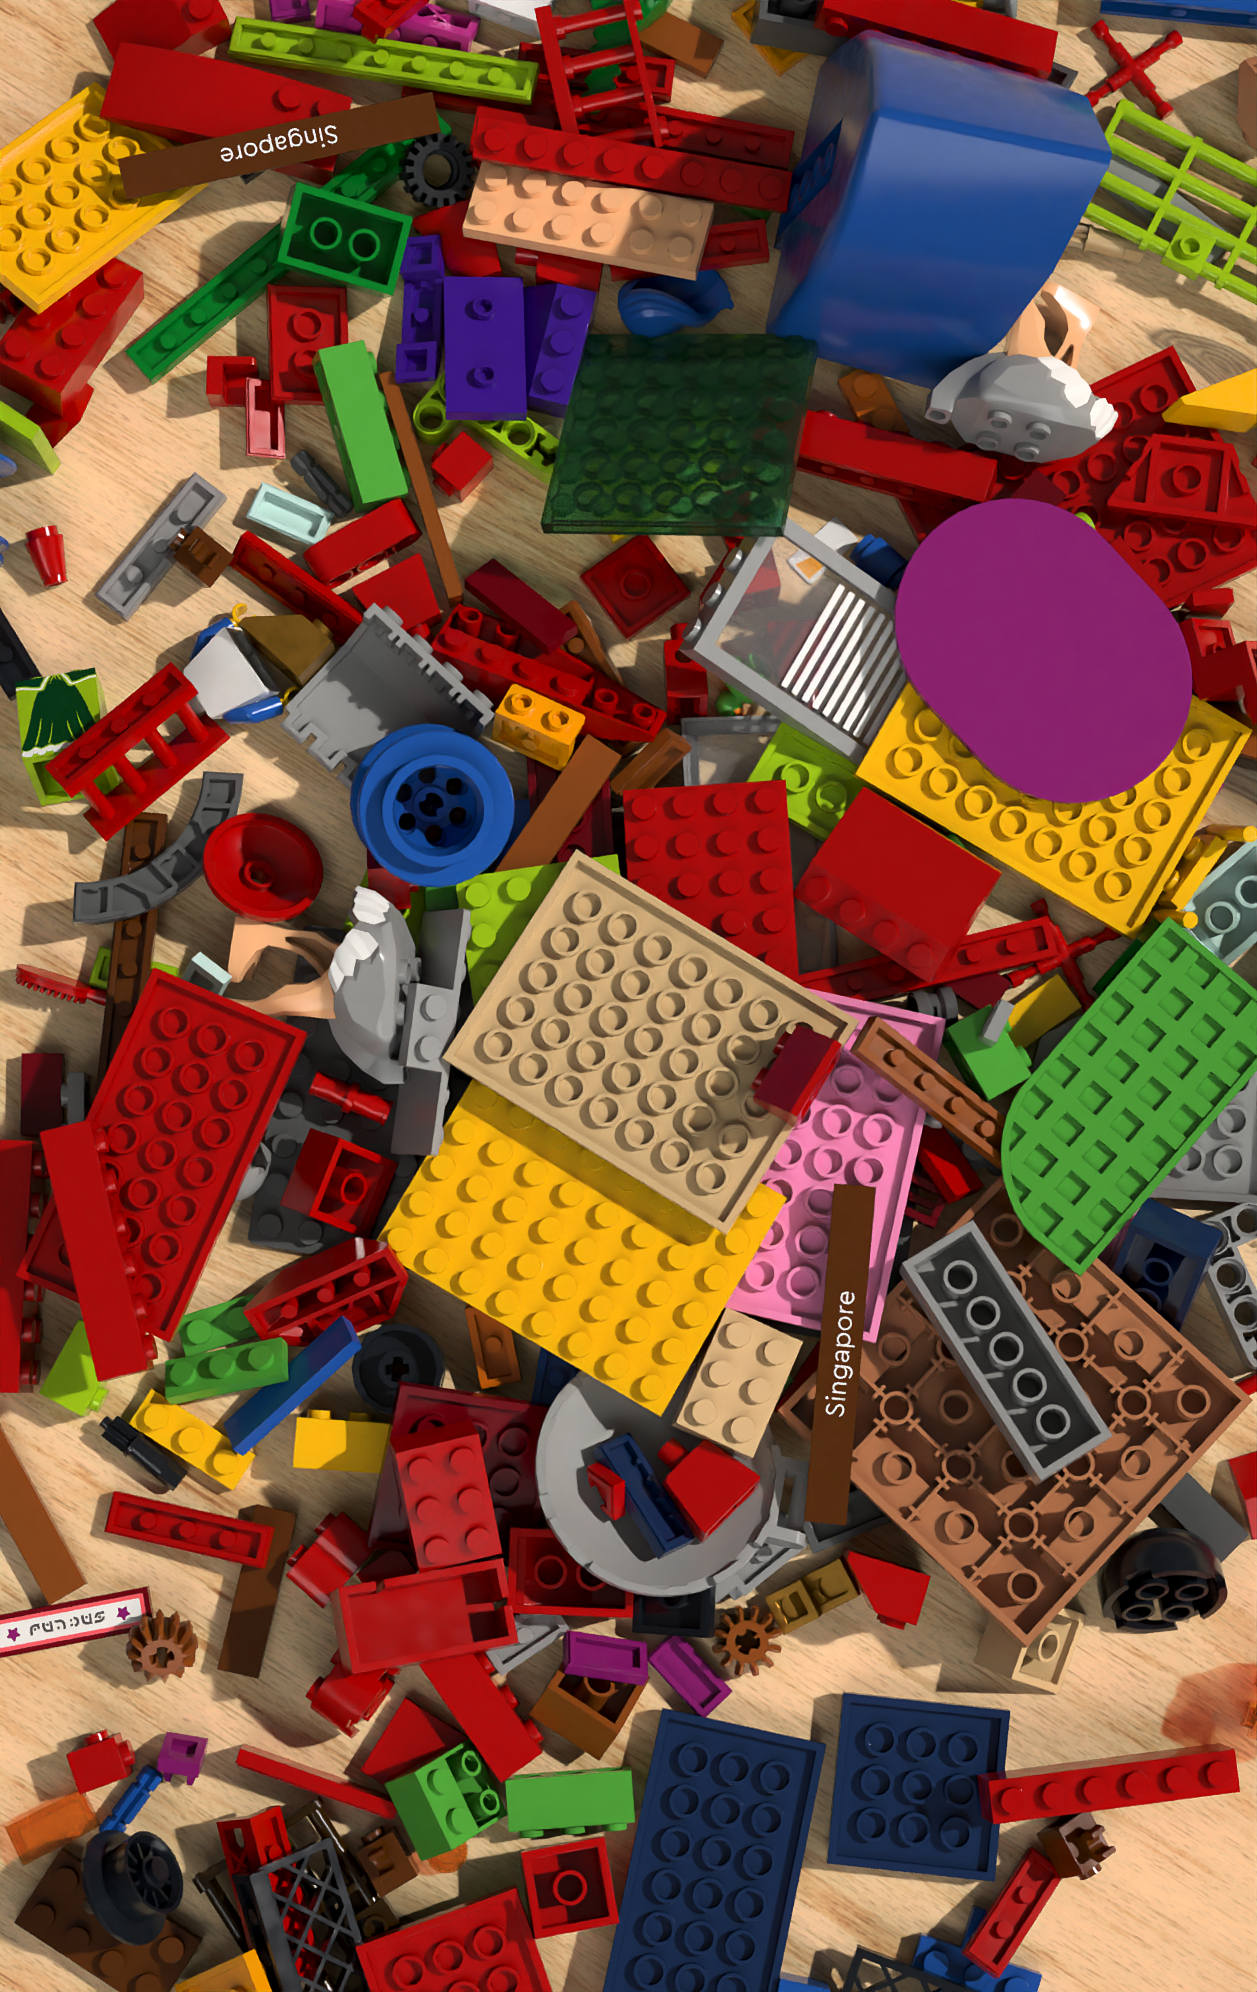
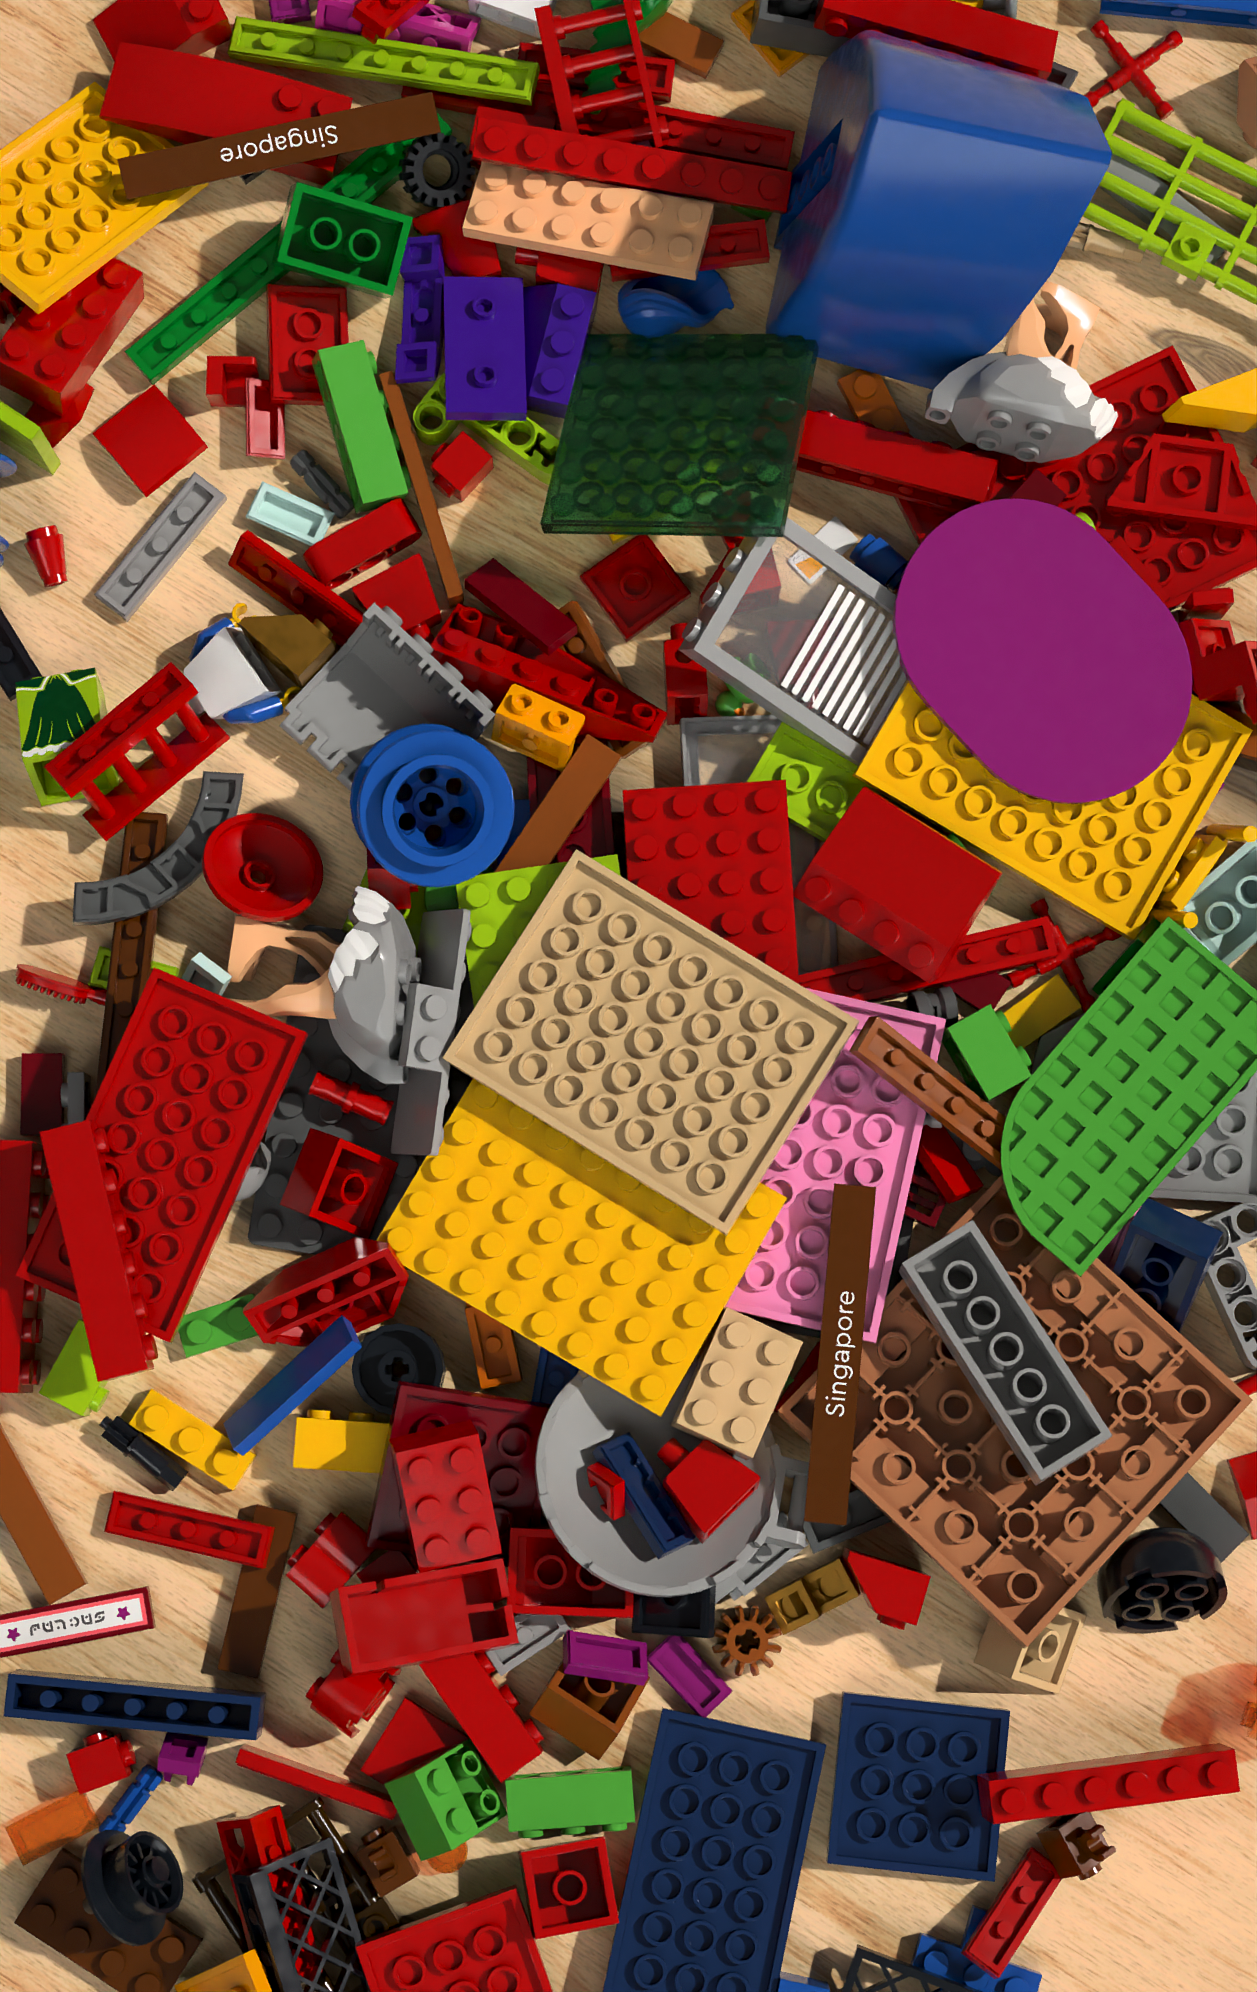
(135, 1704): none -> dark blue brick
(150, 440): none -> red slope
(162, 1646): dark orange gear -> none
(198, 555): reddish brown brick -> none
(226, 1370): bright green plate -> none
(652, 762): dark orange tile -> none
(796, 1075): red slope -> none
(995, 1022): light grey tile -> none

